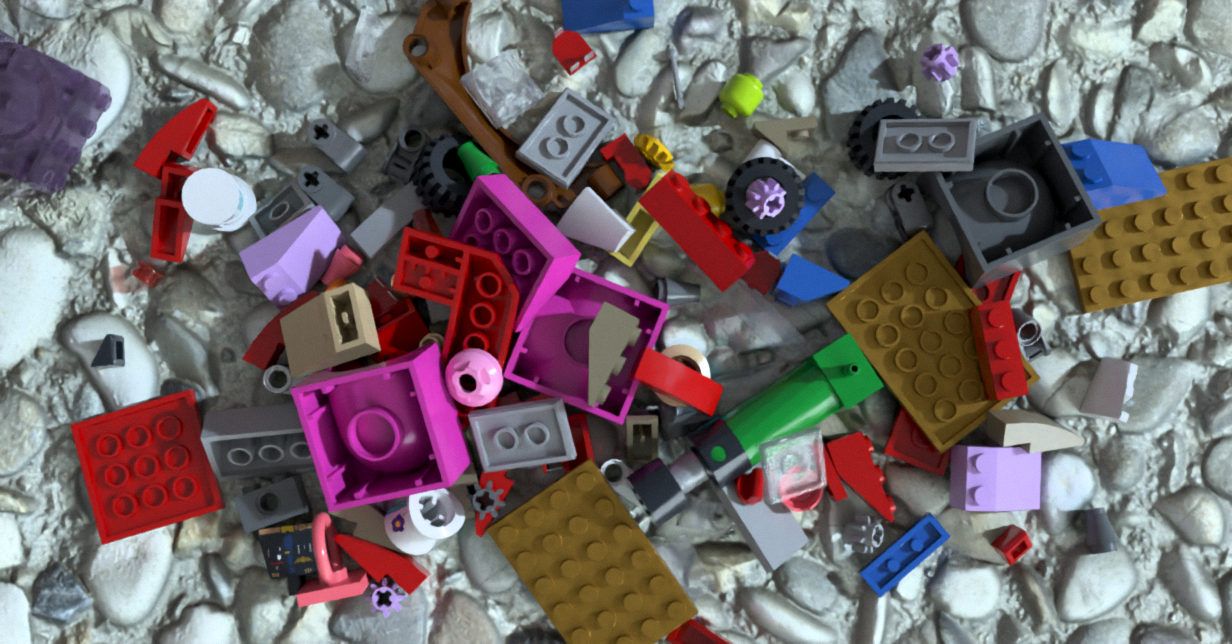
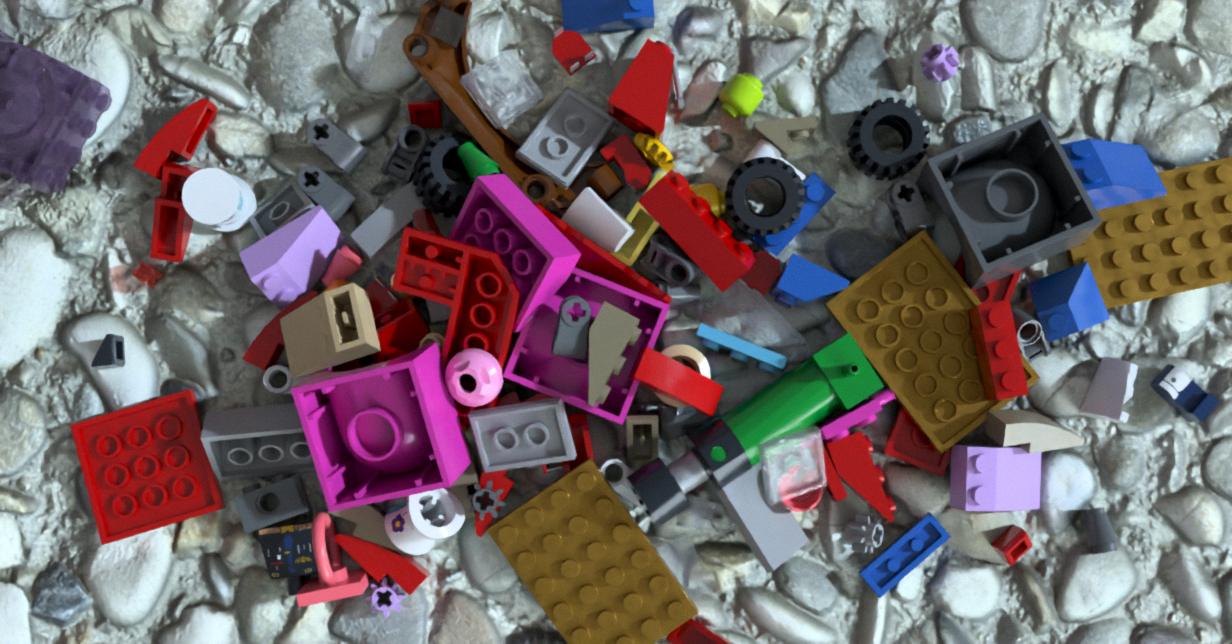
(426, 113): none -> red slope
(448, 26): none -> clear smoke tile
(571, 334): none -> dark grey piece
(604, 264): none -> red wedge
(644, 91): none -> red slope
(665, 260): none -> dark grey piece
(742, 349): none -> medium azure plate
(750, 487): red plate -> none
(765, 198): lavender gear -> none
(858, 415): none -> dark pink plate
(925, 145): light grey tile -> none
(1068, 301): none -> blue slope
(1183, 394): none -> dark blue leg

